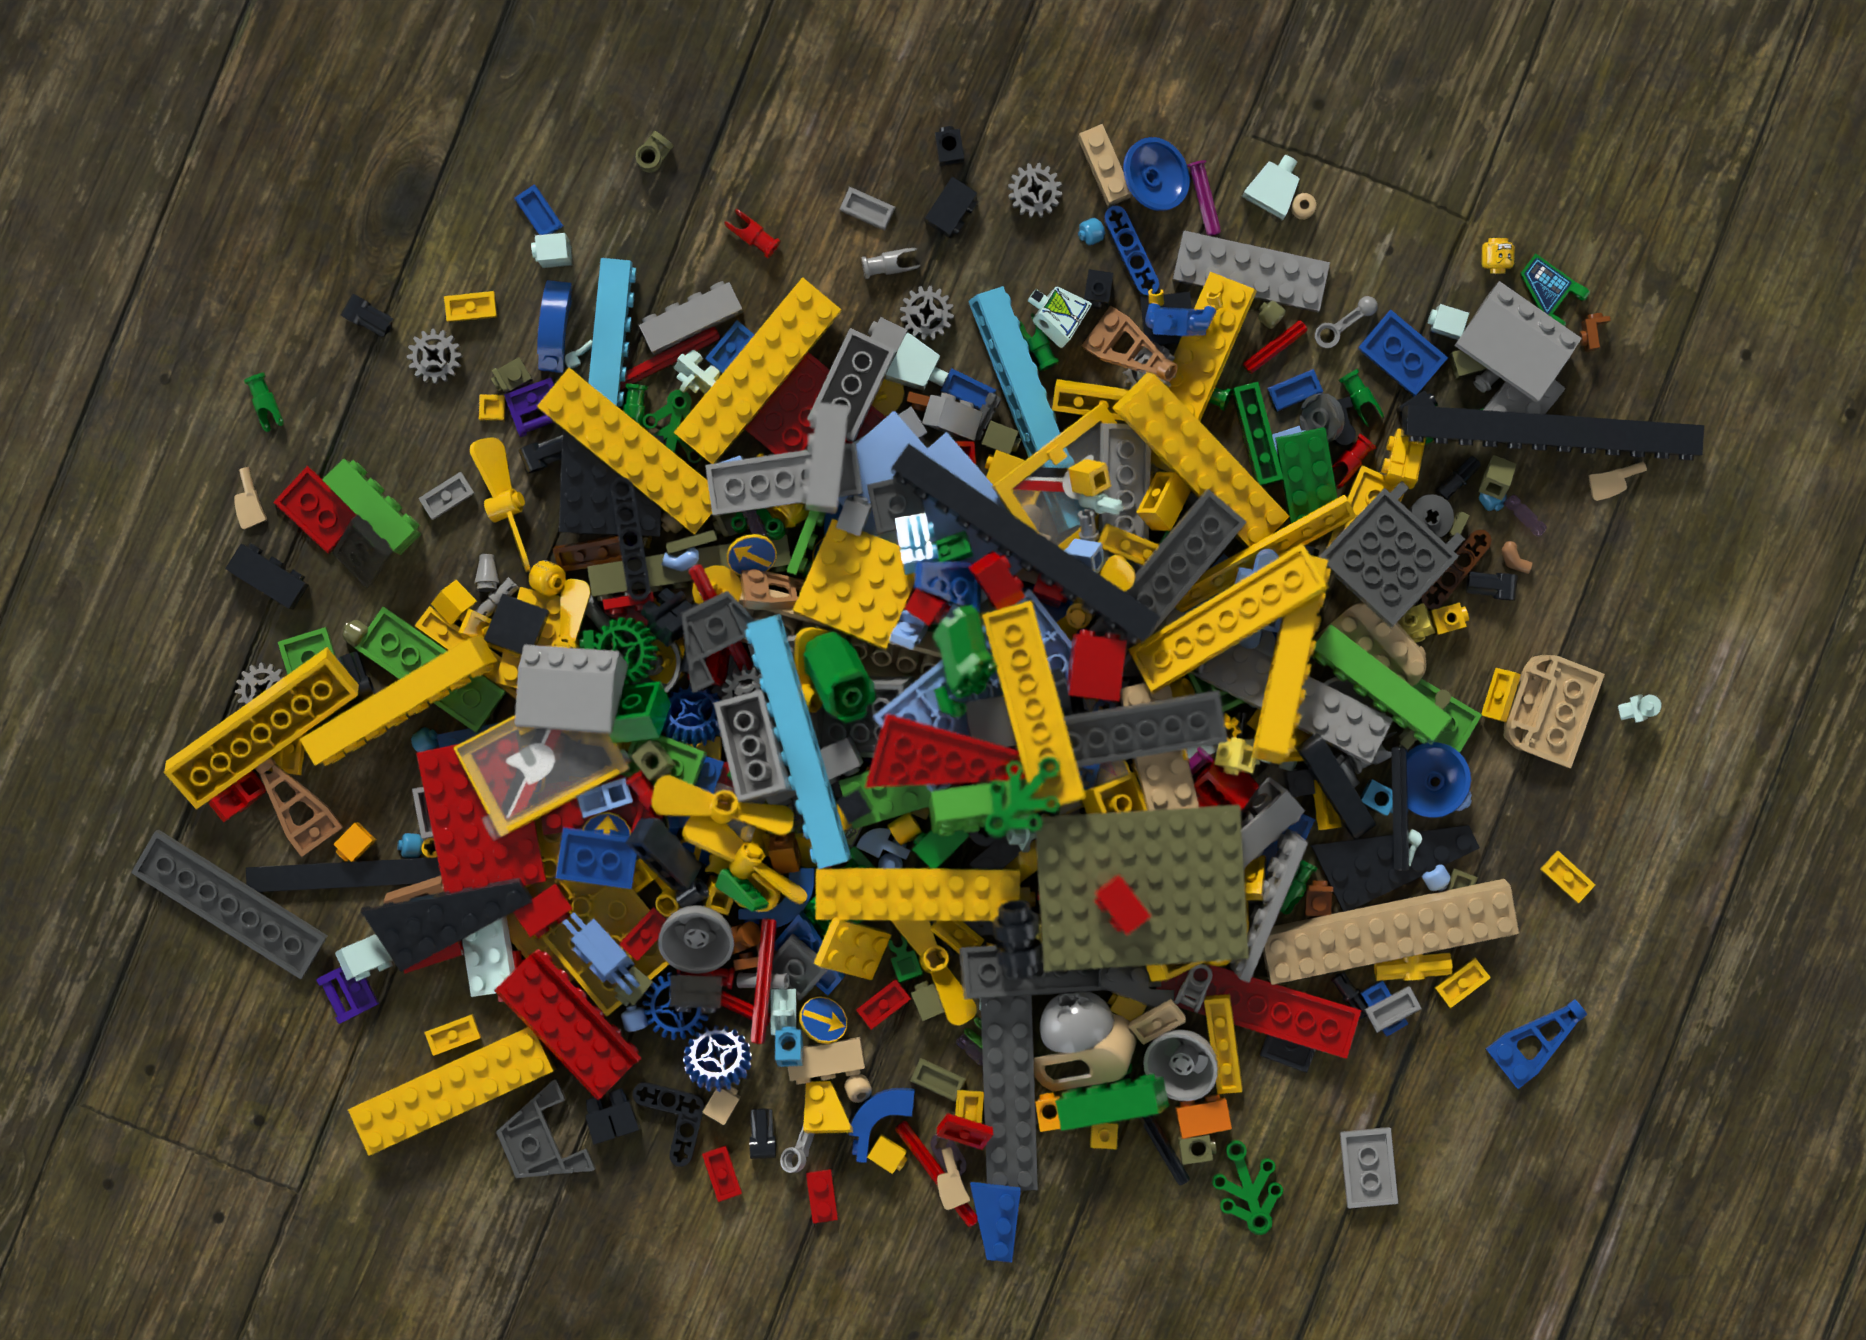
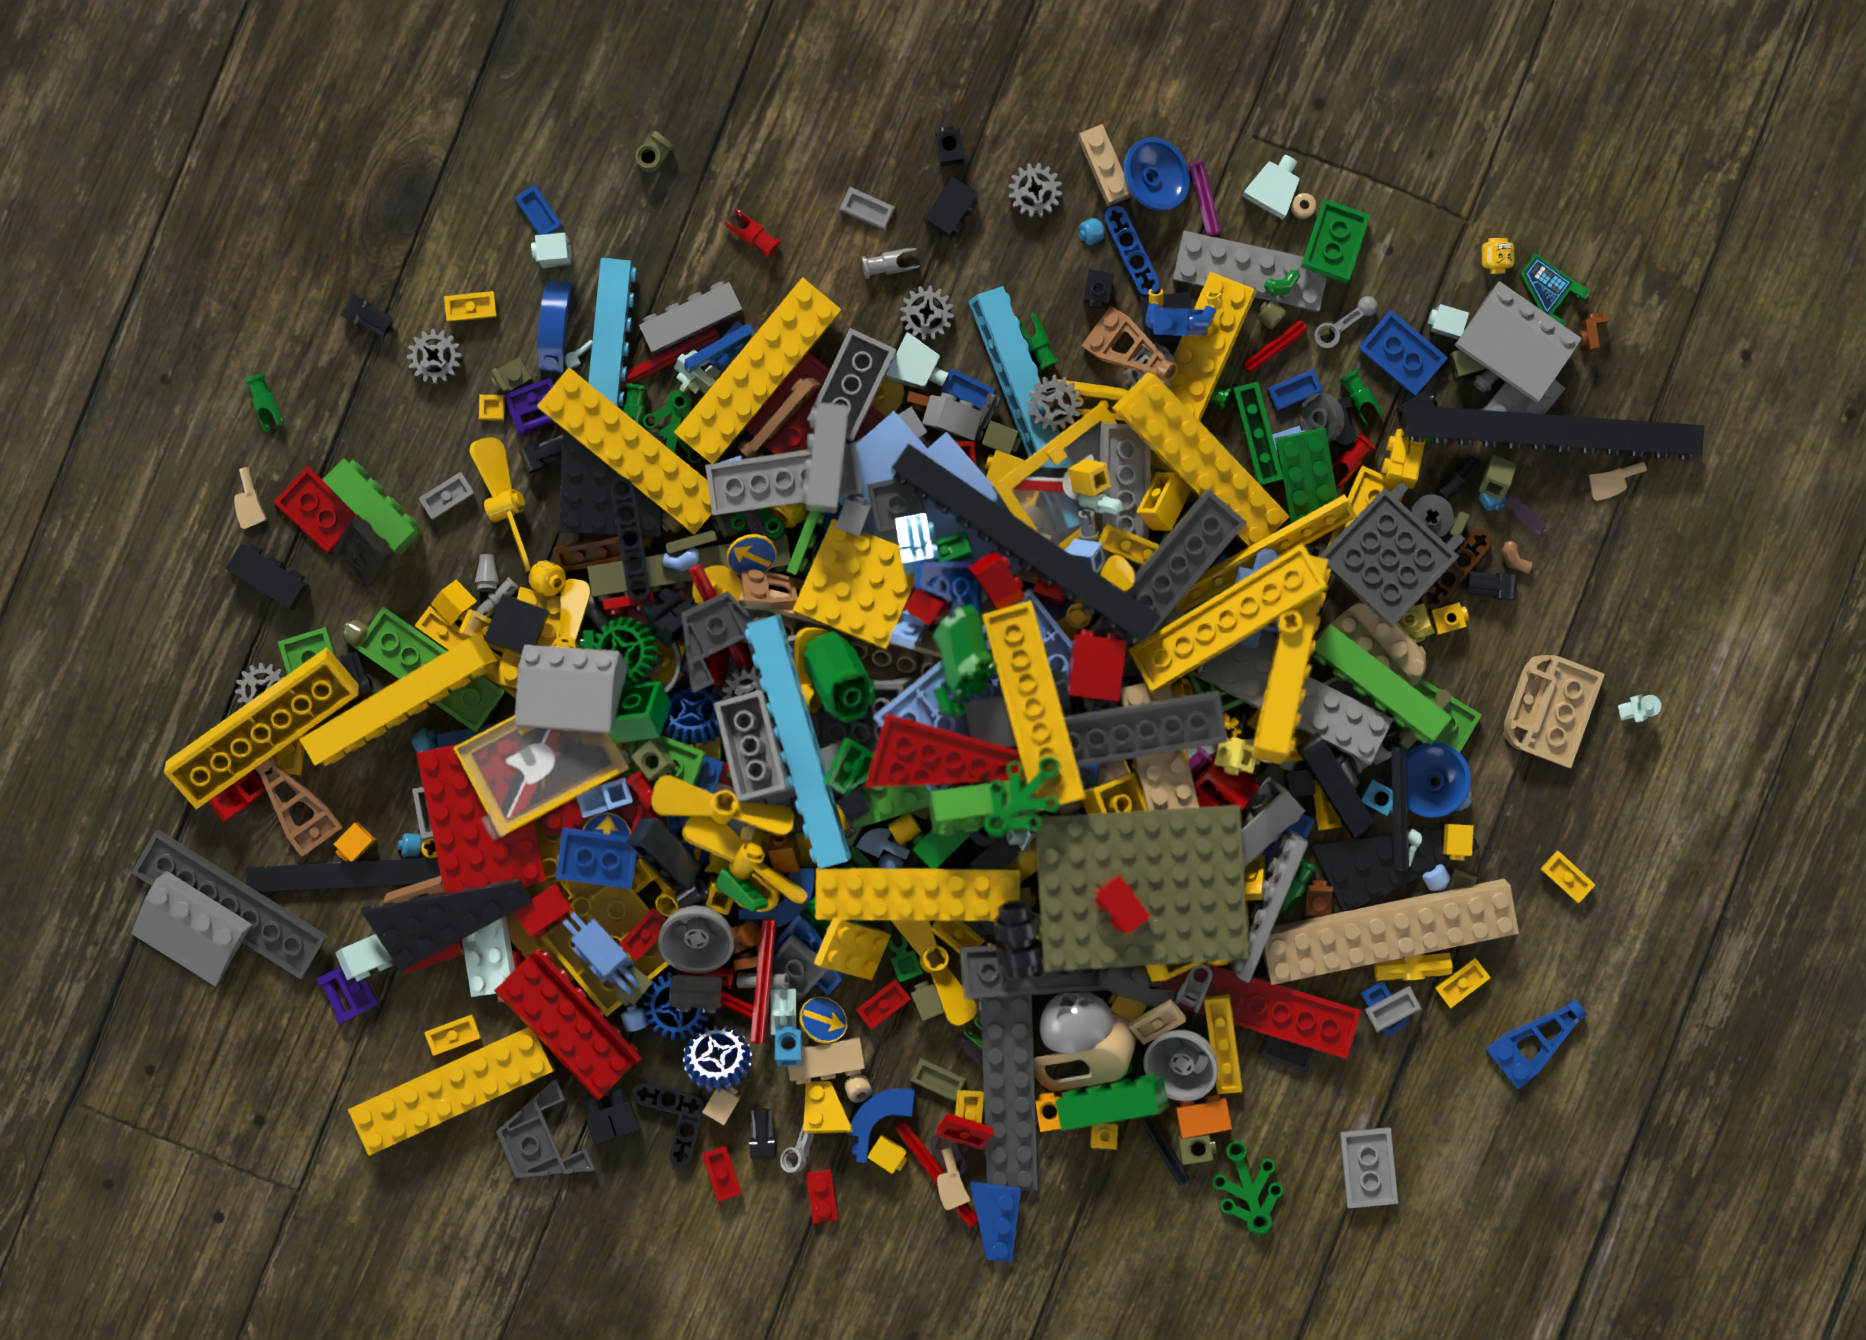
(190, 927): none -> light grey slope
(718, 348): none -> blue tile
(802, 391): none -> medium nougat plate
(849, 767): none -> green wing
(887, 333): light grey brick -> none
(1058, 313): light aqua torso -> none
(1063, 406): none -> light grey gear
(1281, 622): none -> yellow bush
(1282, 286): none -> green arm
(1335, 241): none -> green plate
(1349, 993): black axle -> none
(1458, 841): none -> yellow brick
(1500, 694): yellow plate -> none

